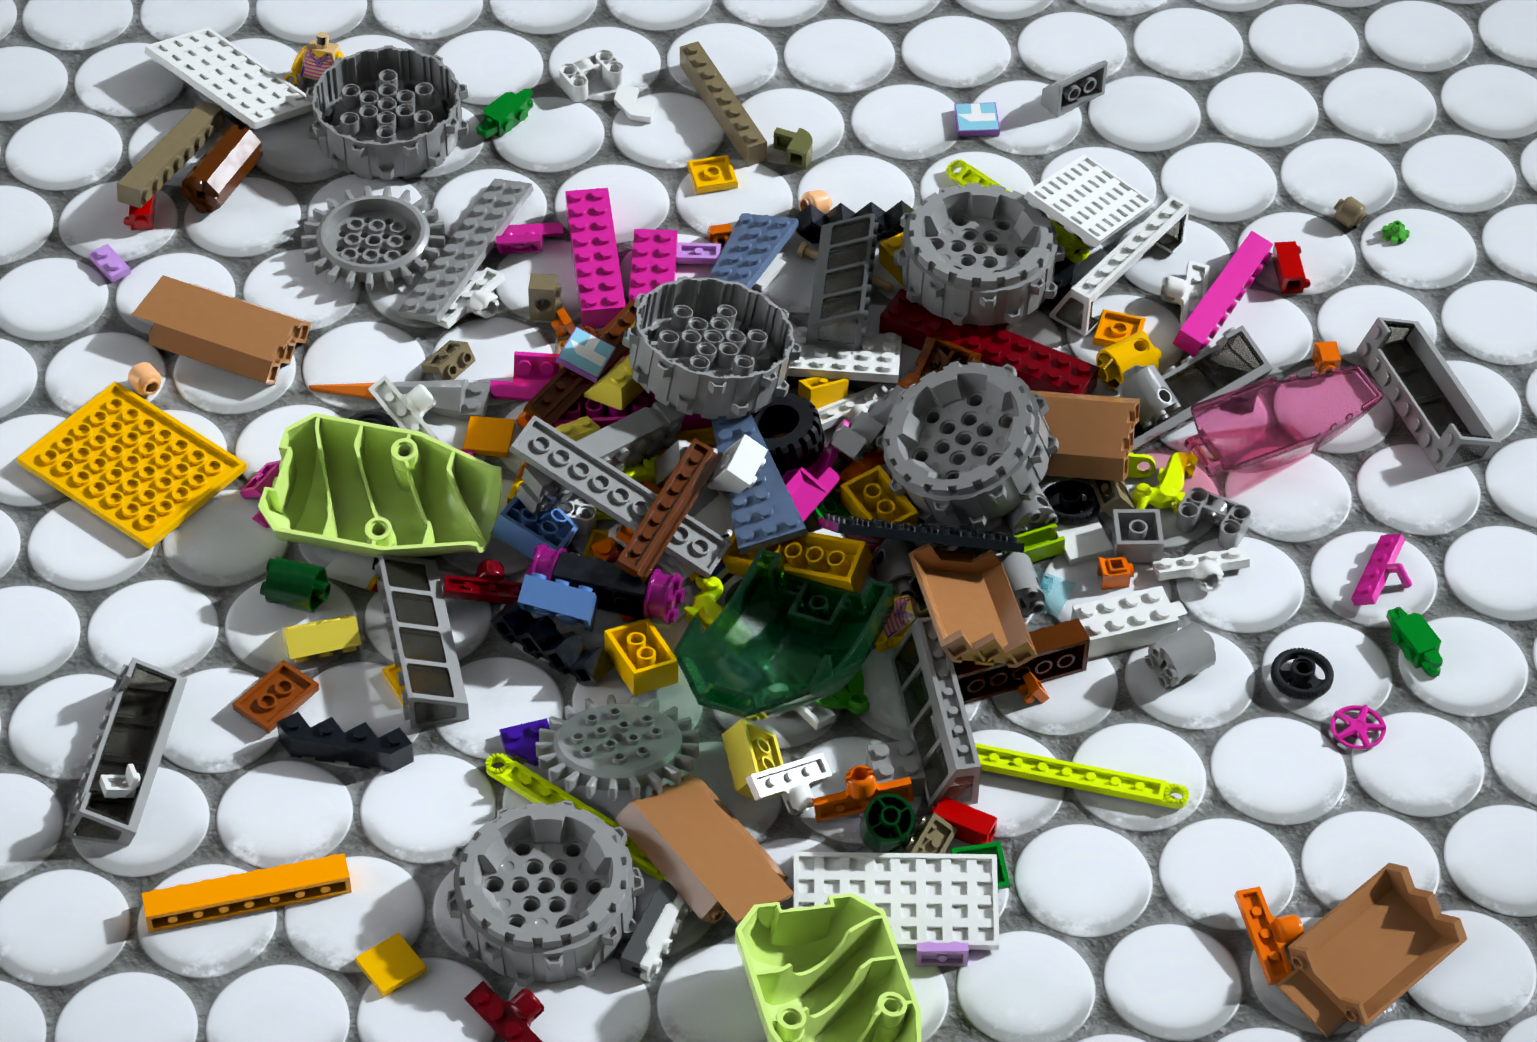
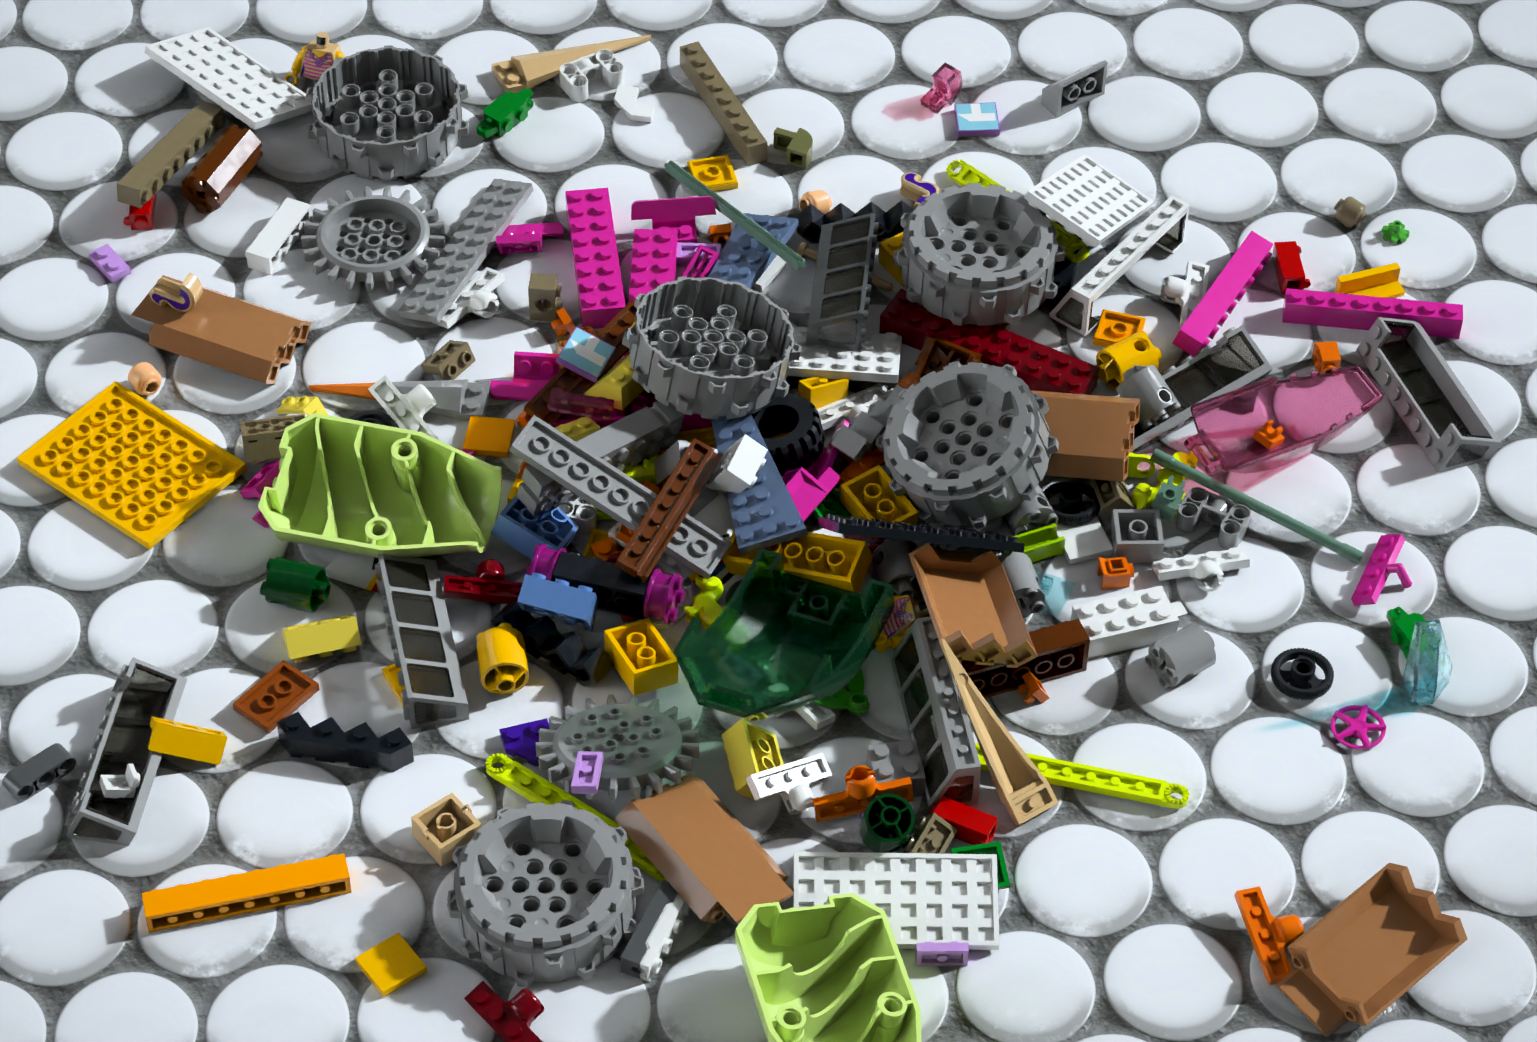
(39, 772): none -> dark grey beam
(179, 296): none -> tan animal
(187, 740): none -> yellow panel
(263, 436): none -> dark tan piece
(278, 236): none -> white brick
(301, 405): none -> light yellow bracket
(444, 827): none -> tan brick
(502, 659): none -> yellow cylinder
(534, 68): none -> tan plate
(580, 404): none -> clear pink plate
(587, 772): none -> lavender plate
(674, 214): none -> dark pink plate
(707, 270): none -> dark pink tile
(736, 216): none -> sand green axle
(915, 189): none -> tan animal
(945, 89): none -> clear pink brick
(1013, 773): none -> tan plate
(1169, 498): none -> sand green brick
(1268, 436): none -> orange tile
(1342, 549): none -> sand green piece
(1362, 311): none -> dark pink brick
(1372, 282): none -> yellow panel
(1427, 664): none -> clear light blue wedge

